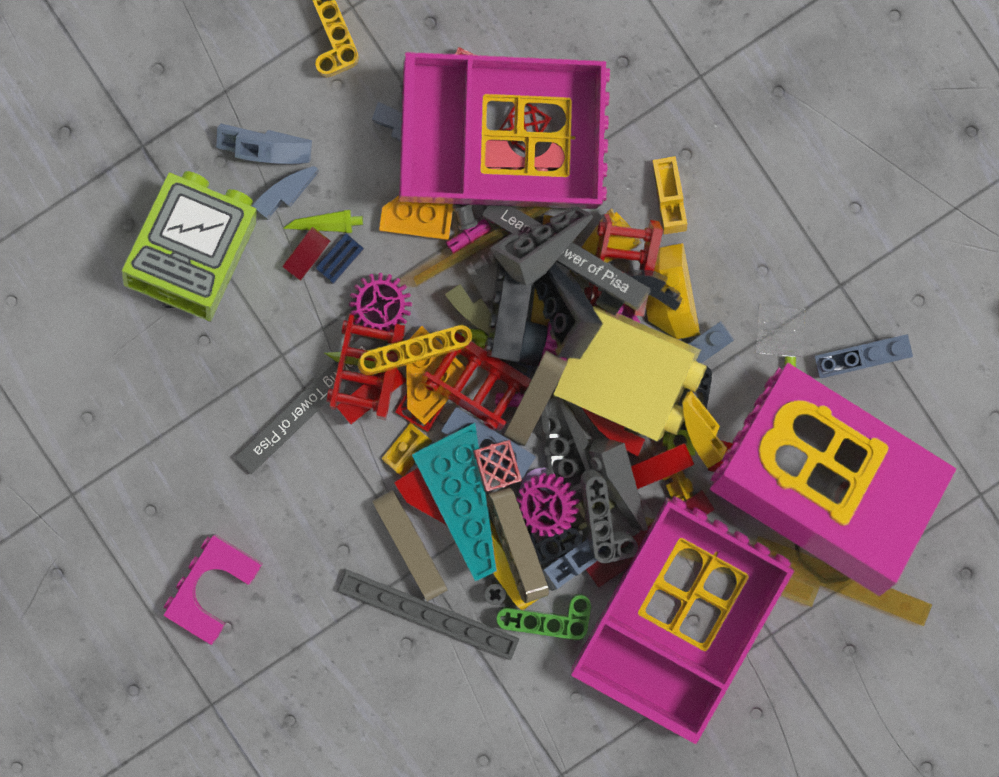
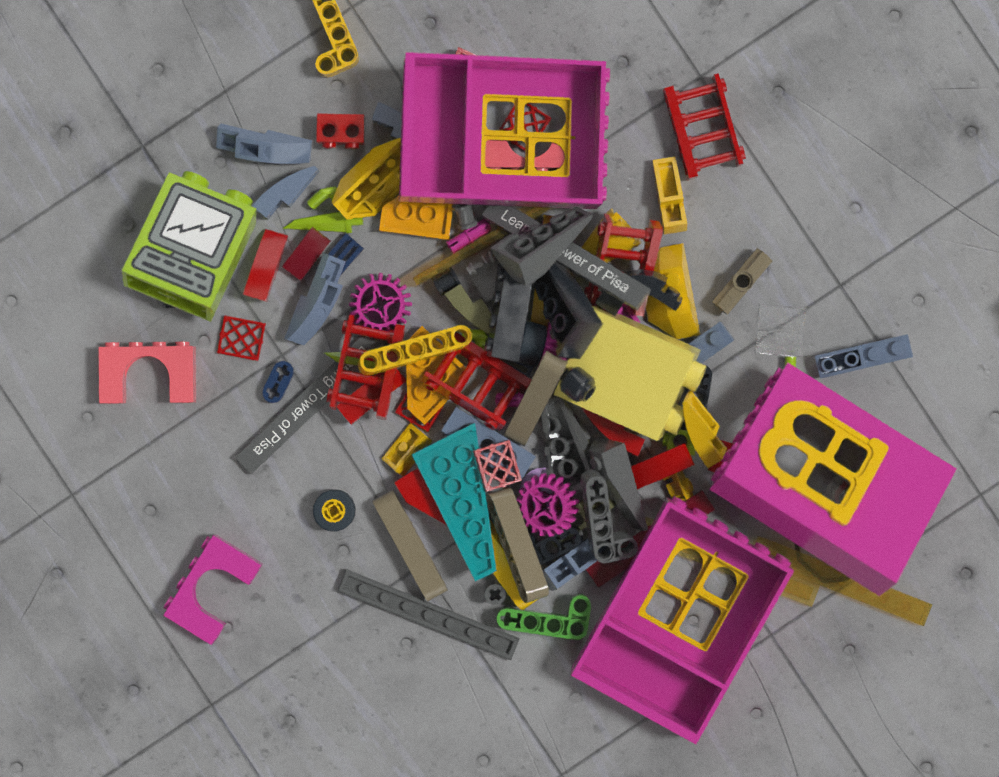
(116, 361): none -> coral arch
(223, 334): none -> red window
(265, 265): none -> red slope
(273, 379): none -> dark blue beam
(318, 304): none -> sand blue slope
(321, 195): none -> lime arm
(334, 510): none -> black wheel
(341, 123): none -> red brick
(370, 182): none -> yellow wedge
(446, 281): none -> black bush
(577, 384): none -> black head
(687, 143): none -> red fence
(752, 270): none -> dark tan piece

